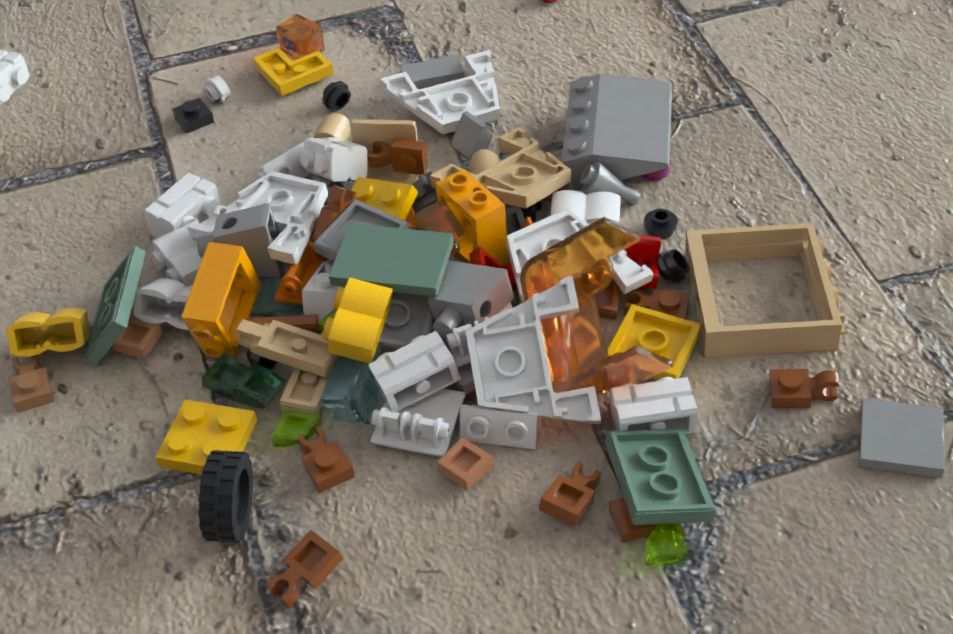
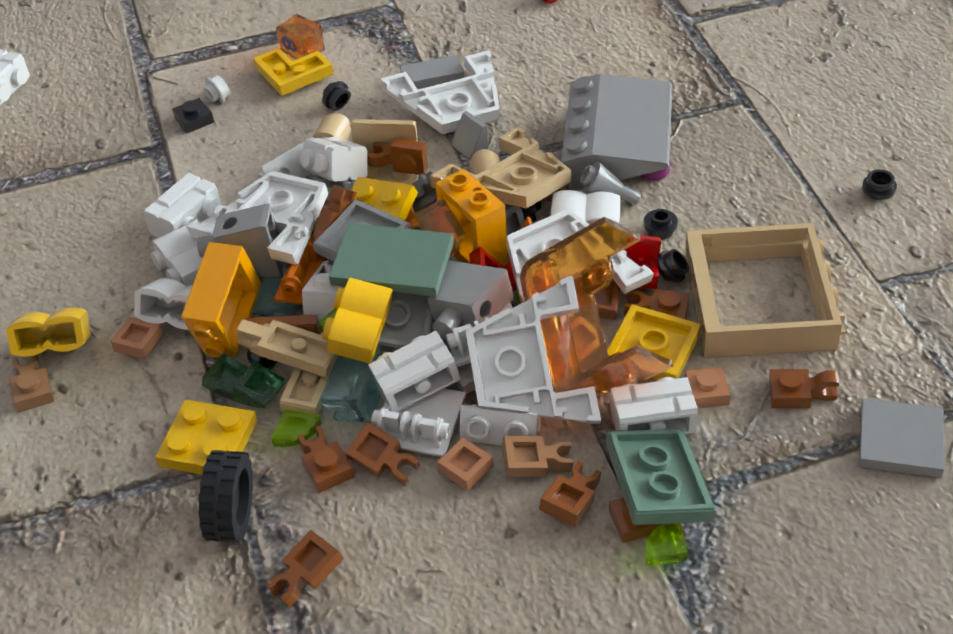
(114, 306): sand green tile -> none
(378, 451): none -> dark orange plate
(531, 458): none -> medium nougat plate
(709, 386): none -> nougat plate
(879, 184): none -> black plate

